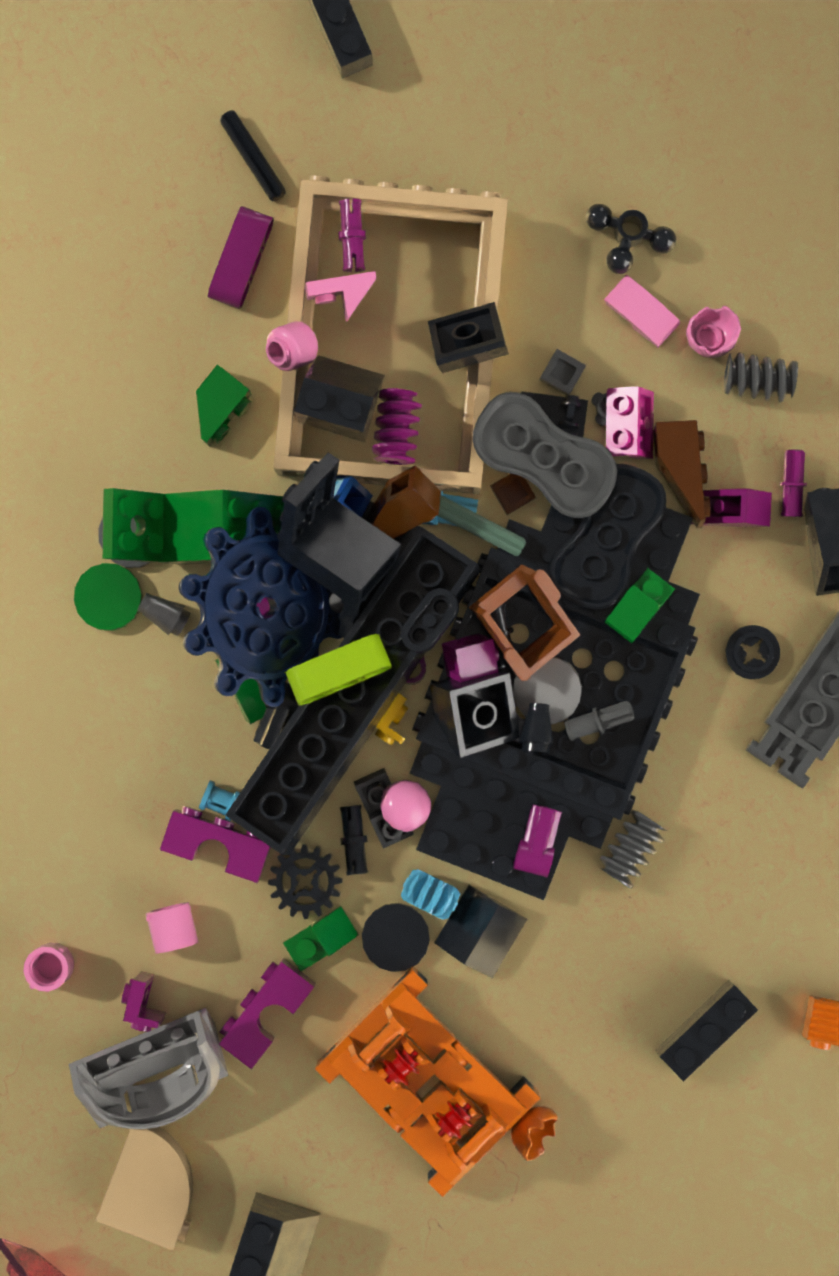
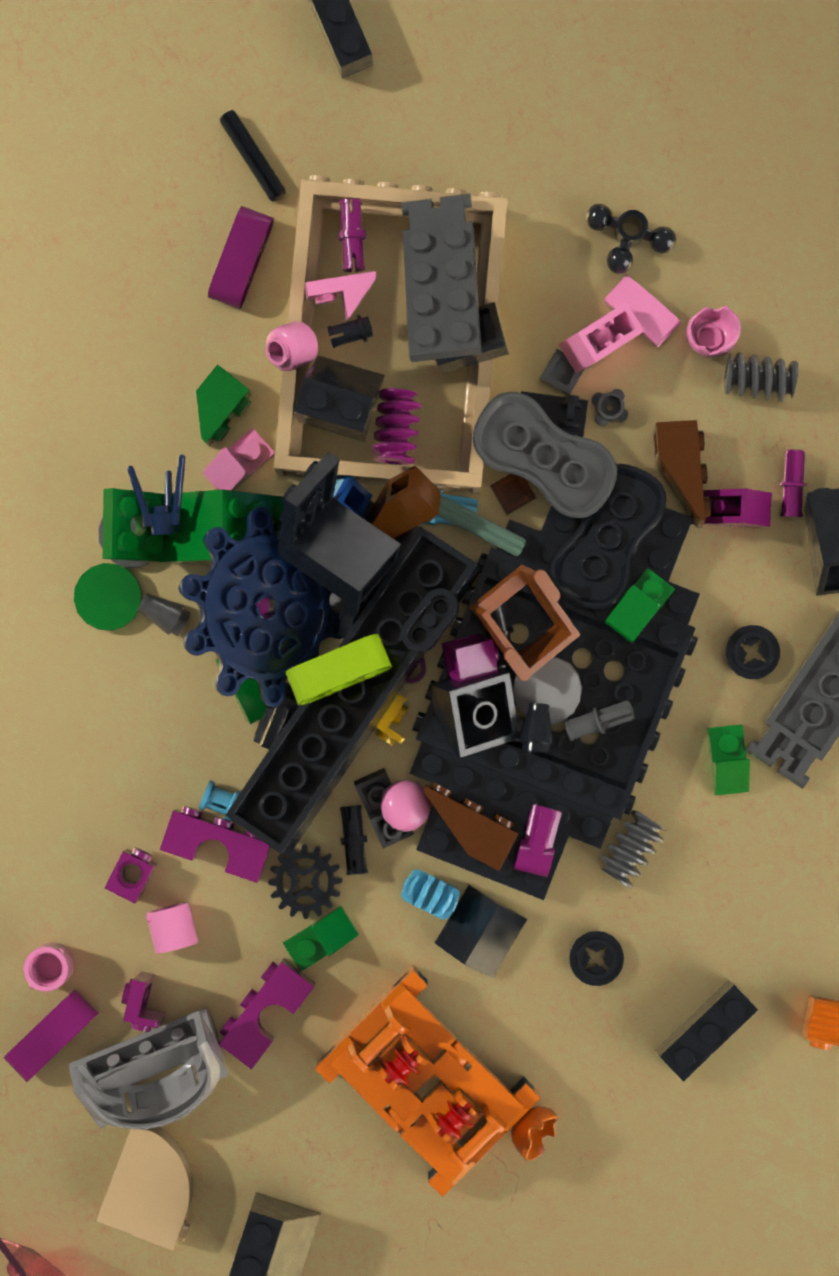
(50, 1035): none -> magenta beam
(124, 888): none -> magenta brick
(165, 517): none -> dark blue plant
(238, 462): none -> bright pink slope
(353, 331): none -> black pin
(395, 937): black tile -> none
(441, 279): none -> dark grey hinge
(478, 834): none -> reddish brown slope
(595, 974): none -> black gear
(601, 337): none -> bright pink brick
(630, 422): bracket -> none
(728, 759): none -> green slope

